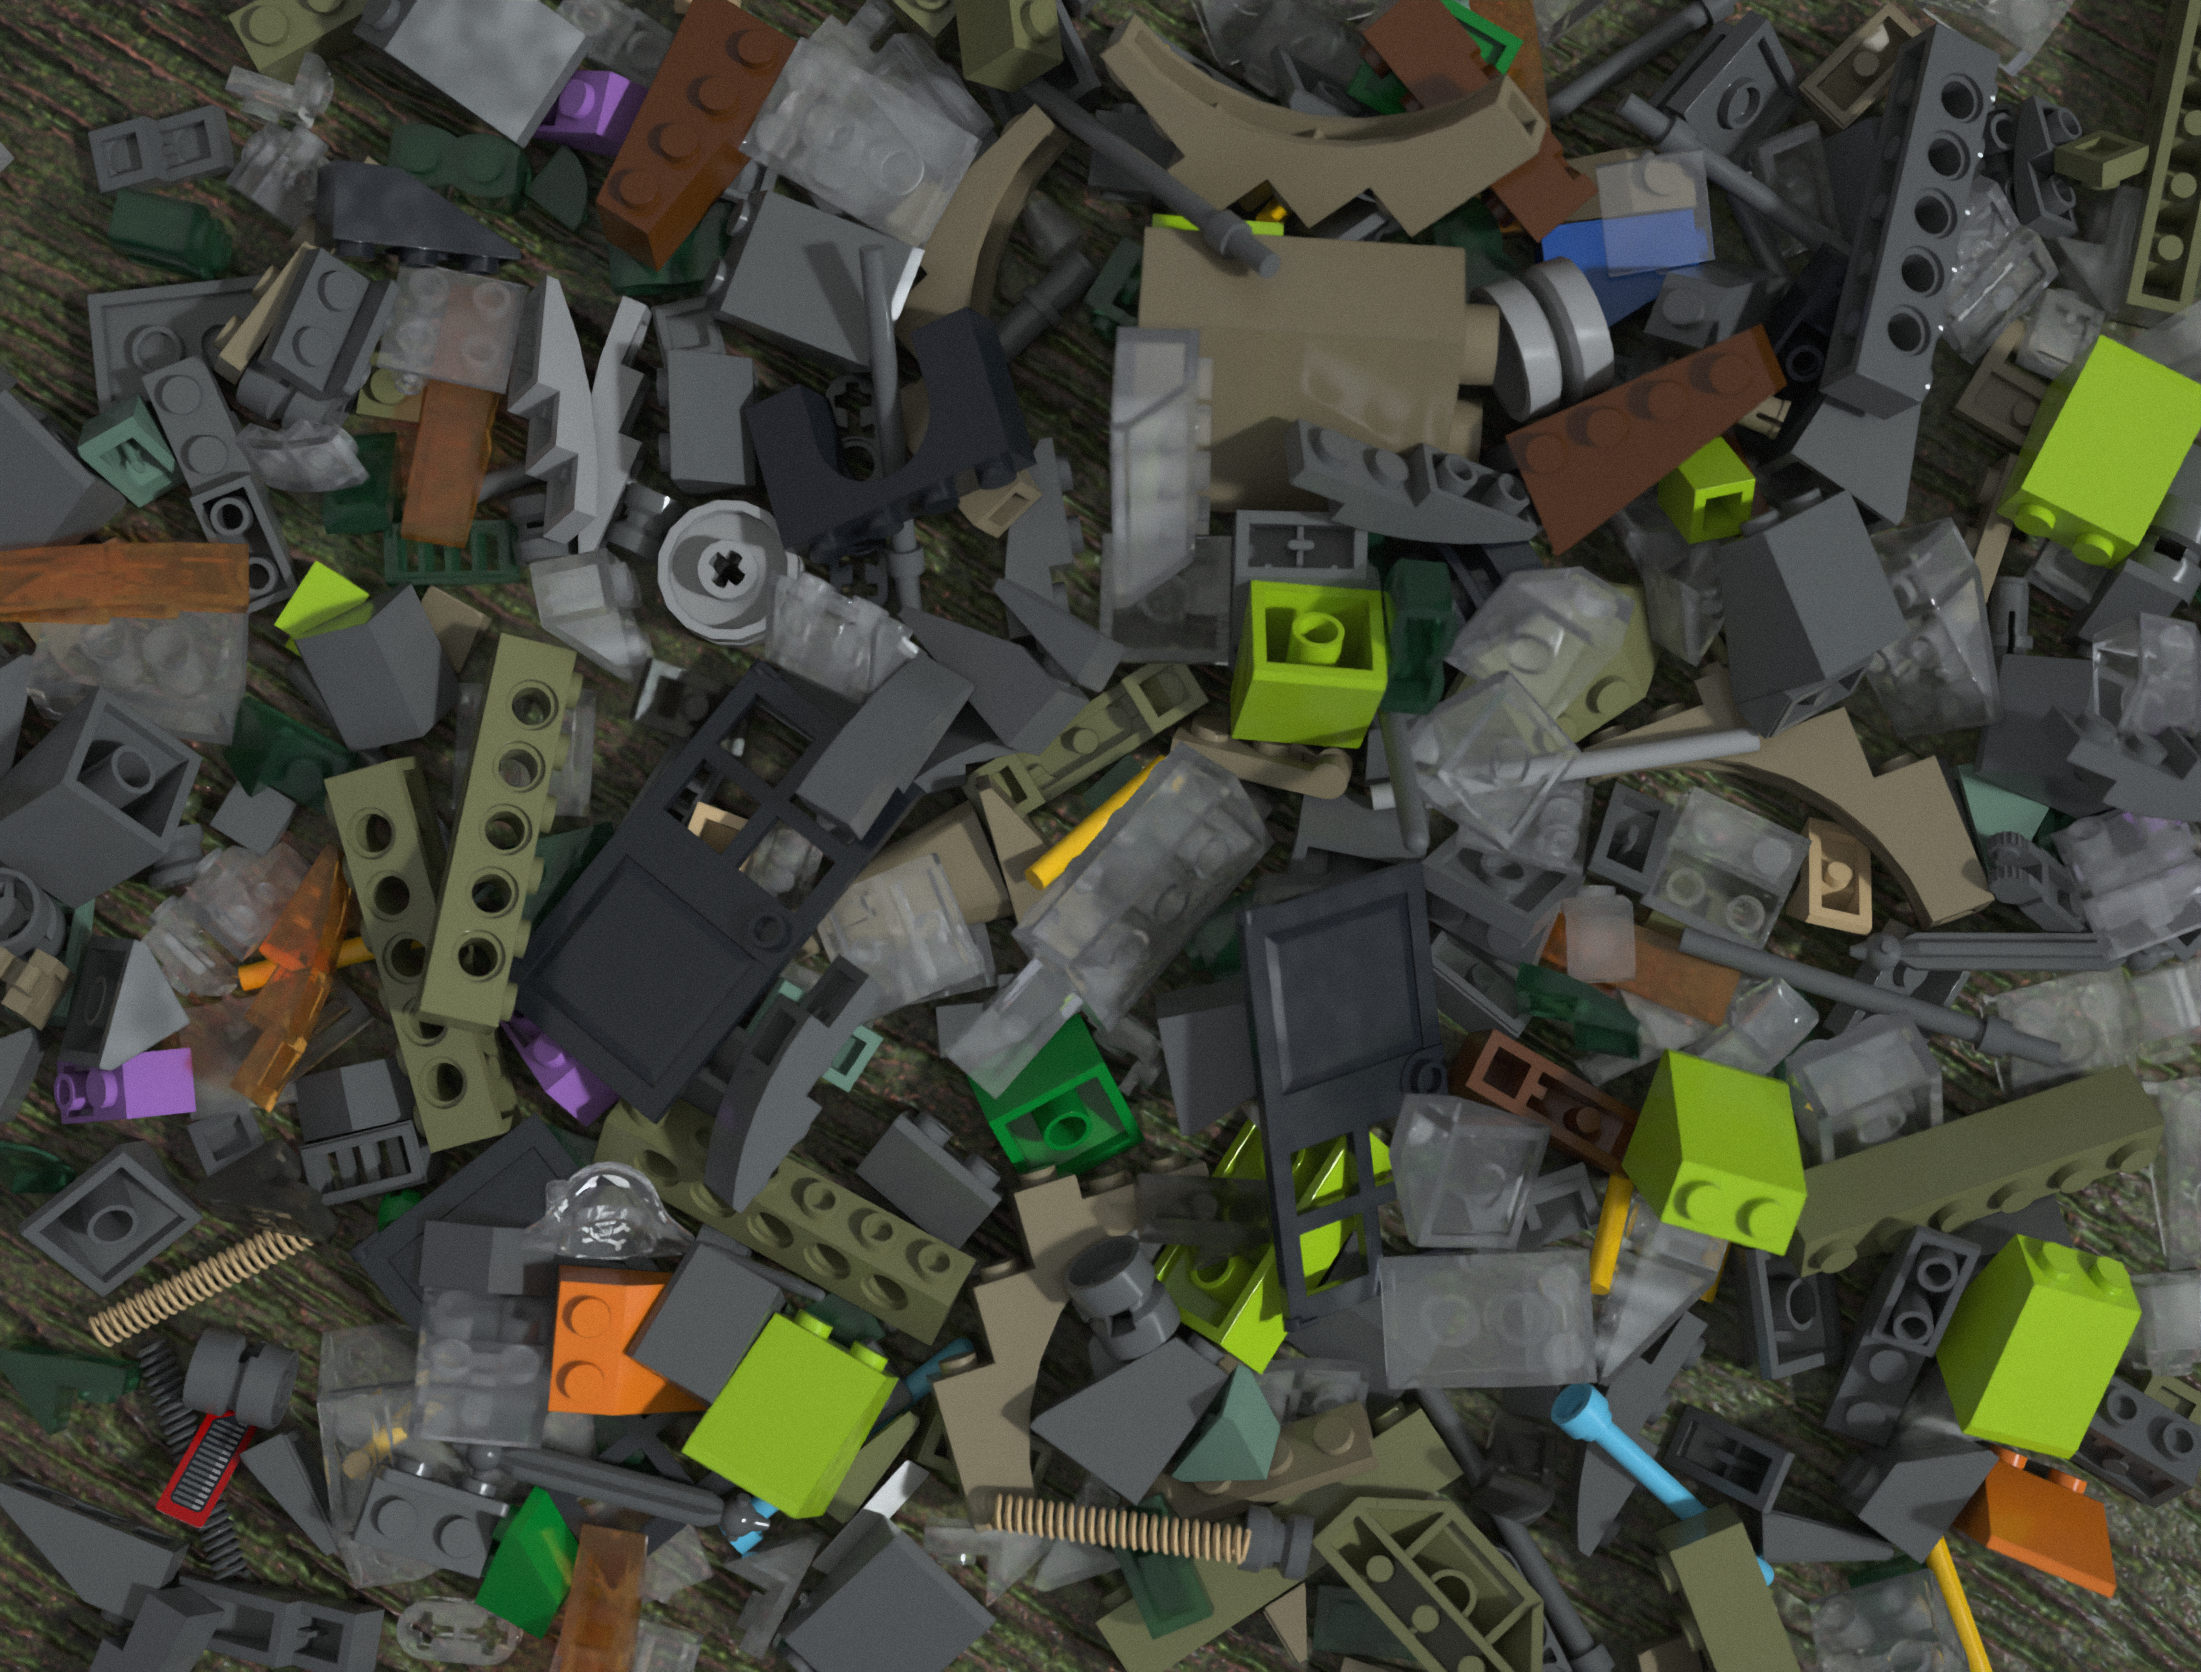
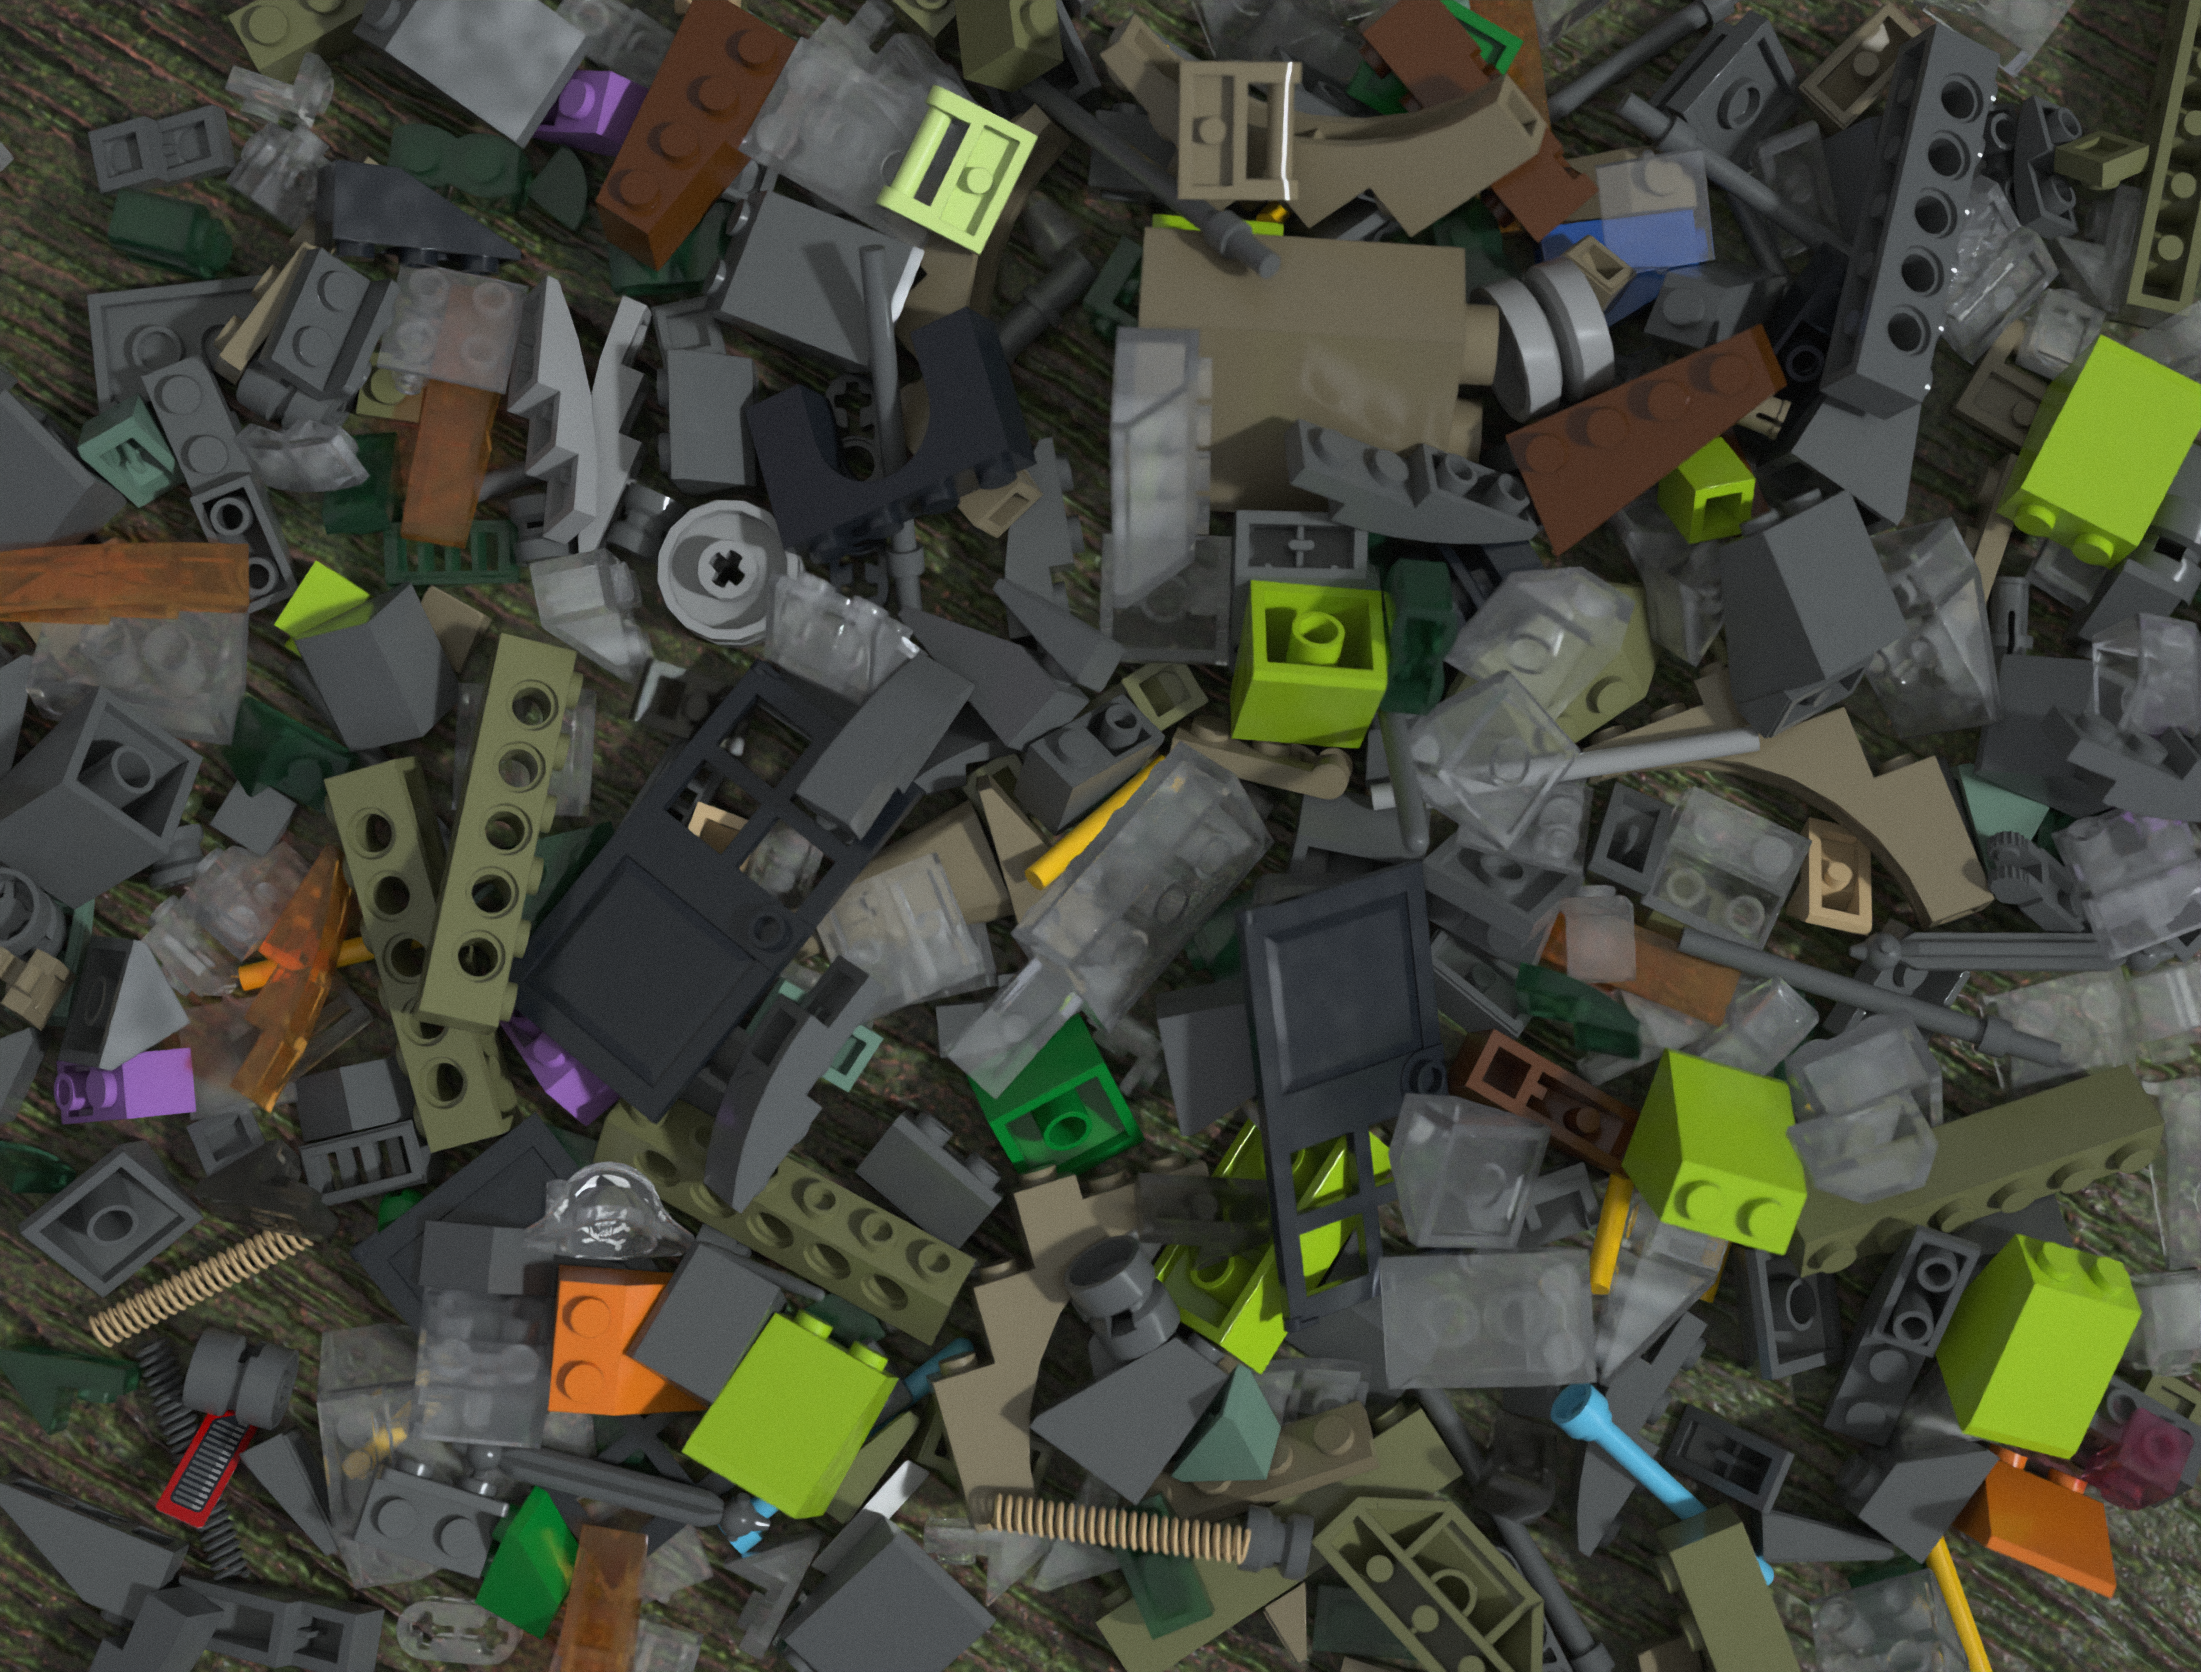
(976, 180): none -> yellowish green plate
(1085, 763): none -> dark grey slope
(1216, 130): none -> dark tan plate
(1603, 270): none -> dark tan slope
(1867, 1149): none -> clear slope
(2142, 1464): none -> clear pink bracket

